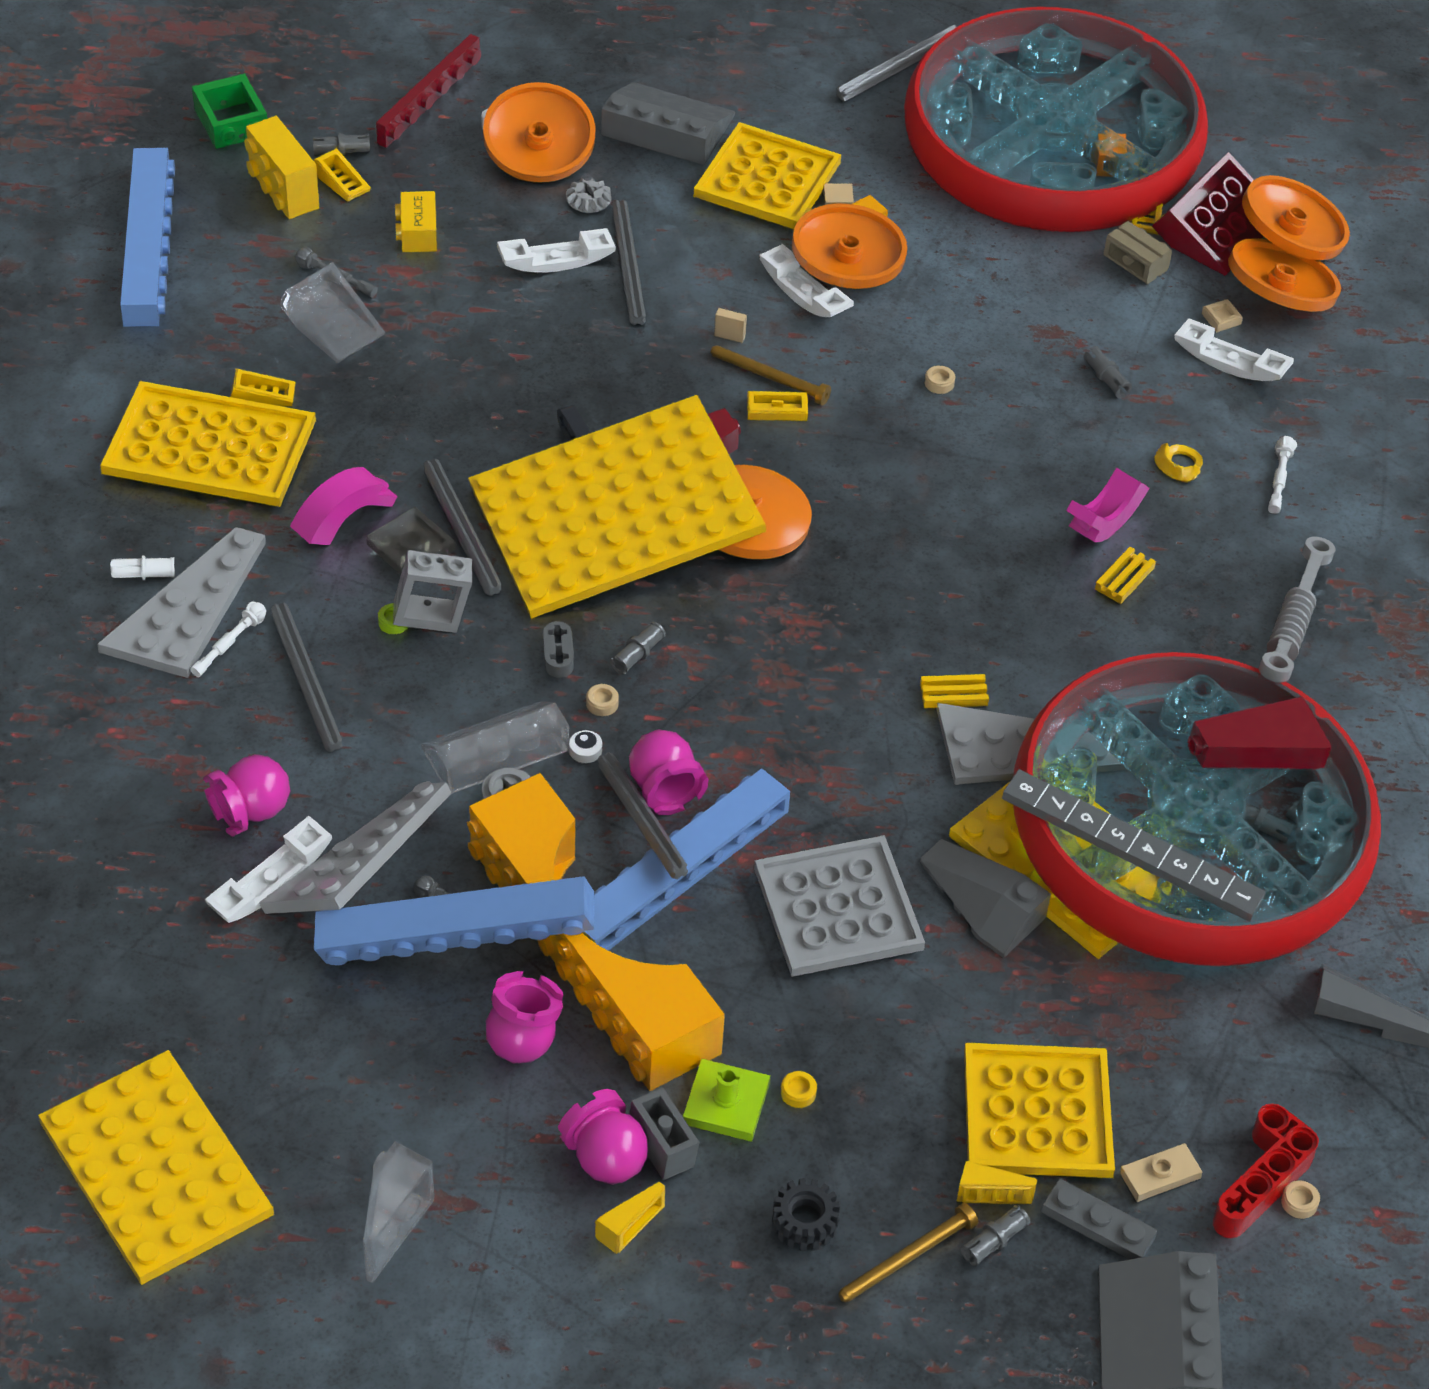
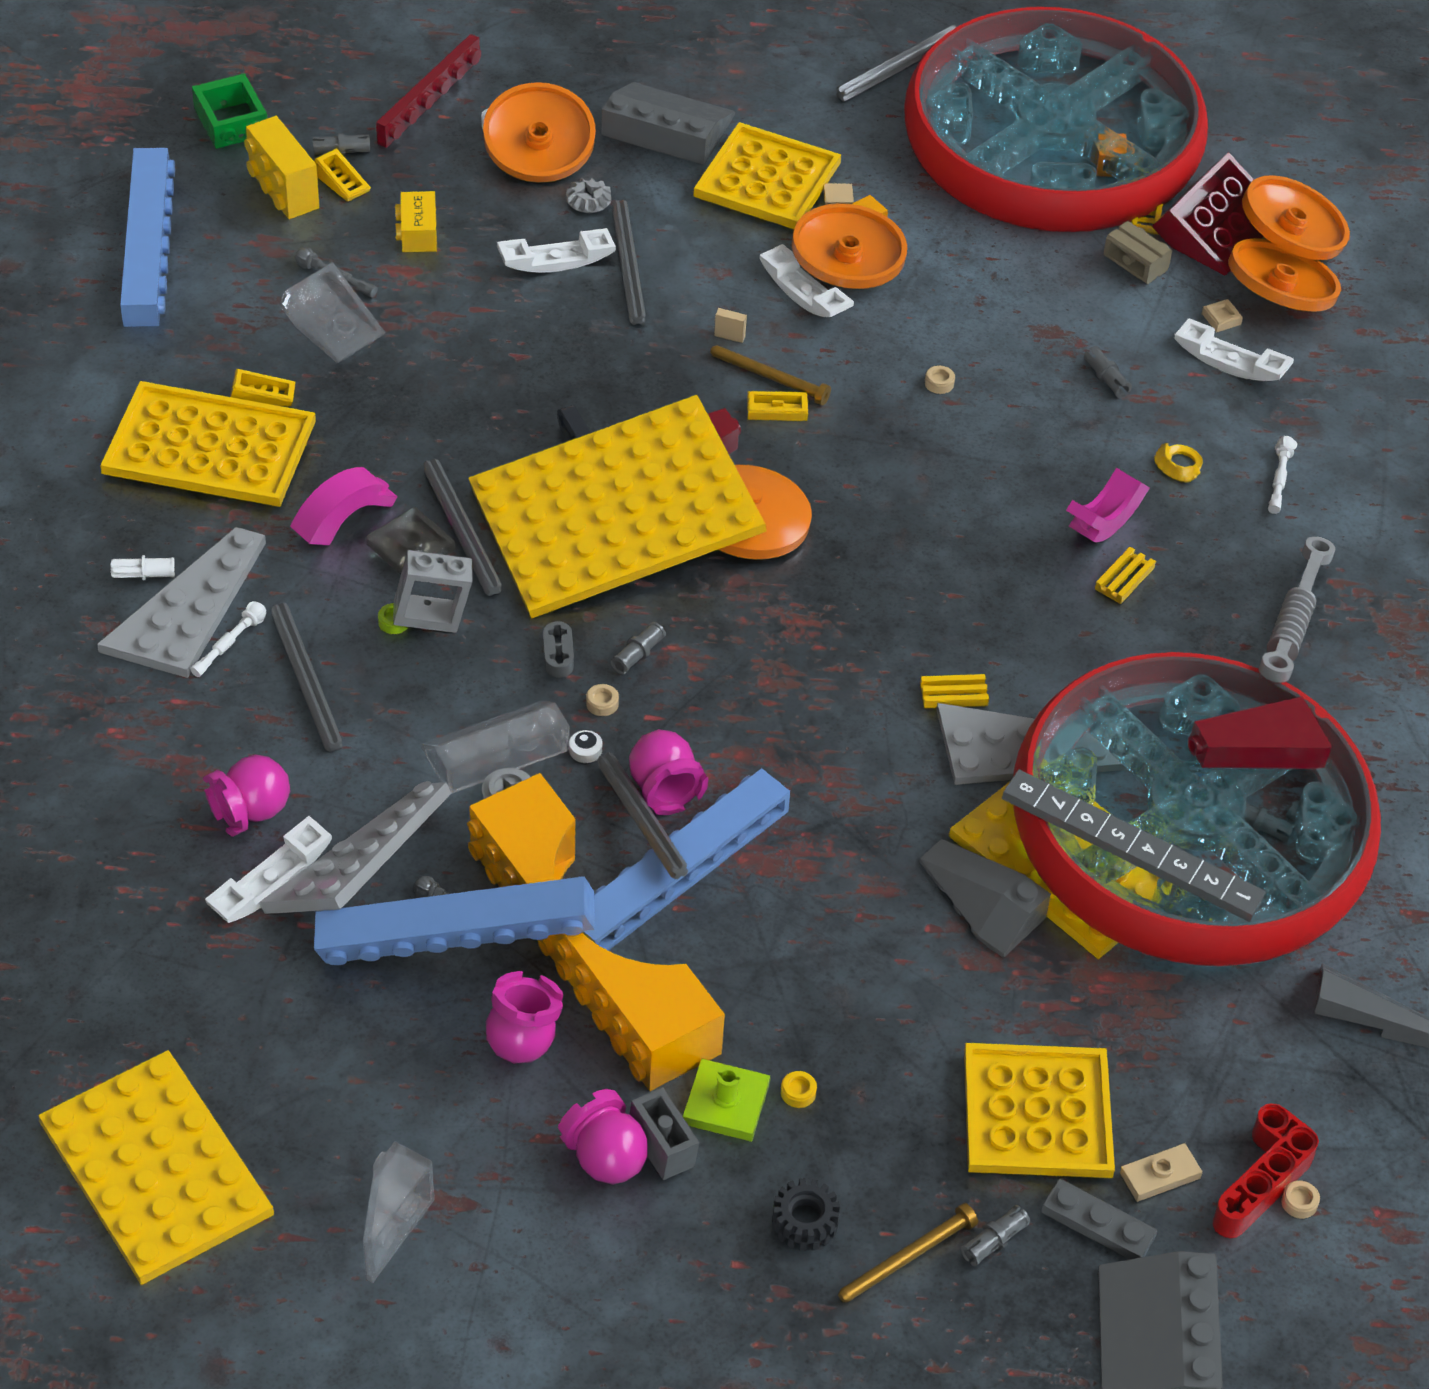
(626, 1220): yellow slope -> none
(838, 905): light grey plate -> none
(994, 1186): yellow slope -> none

